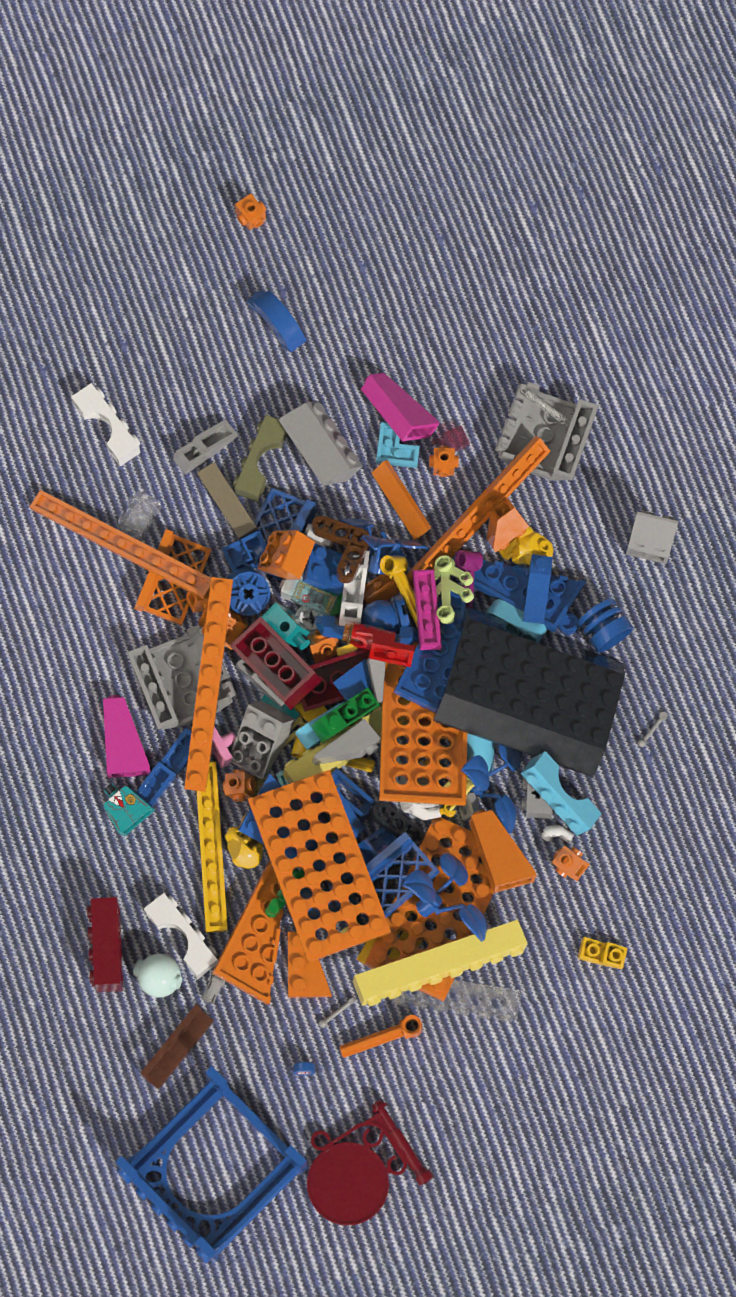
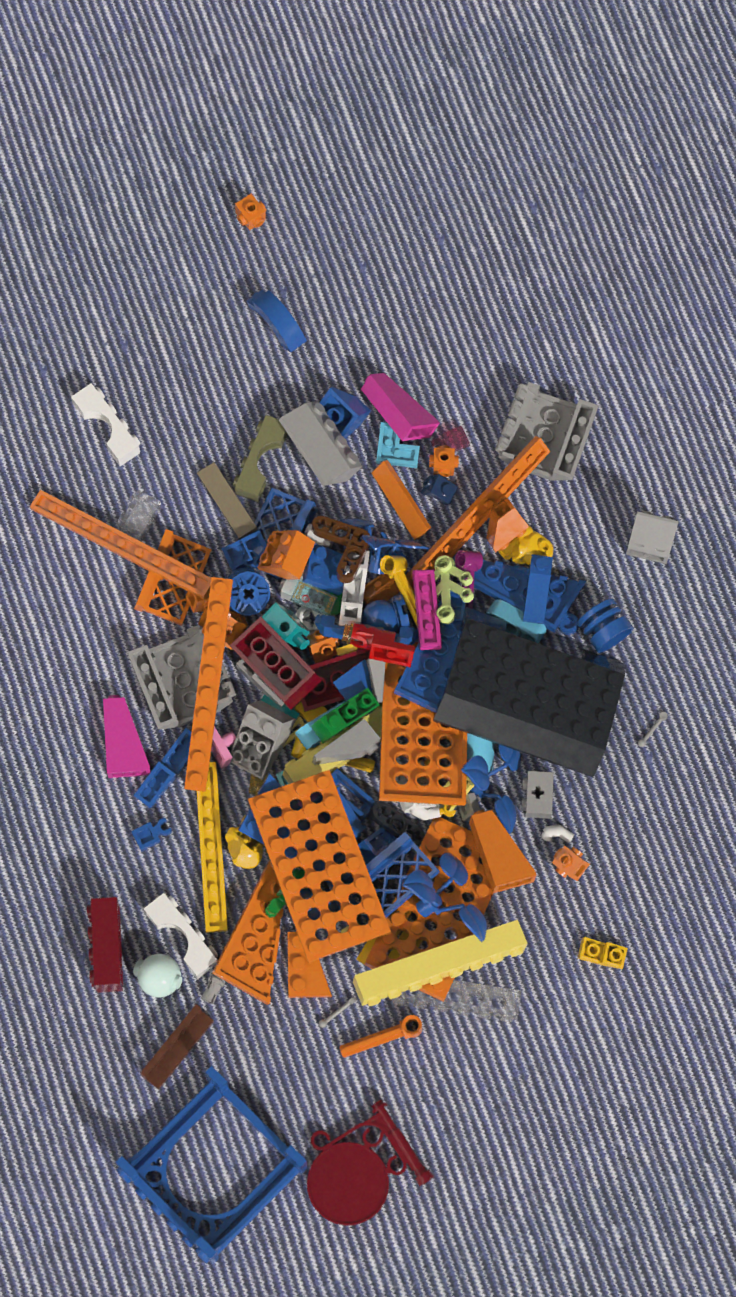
(126, 808): teal torso -> none
(147, 835): none -> blue plate
(204, 446): light grey slope -> none
(239, 785): orange brick -> none
(304, 1068): blue tile -> none
(344, 410): none -> blue slope
(439, 488): none -> dark blue bracket
(544, 778): medium azure arch -> none
(553, 411): white piece -> none

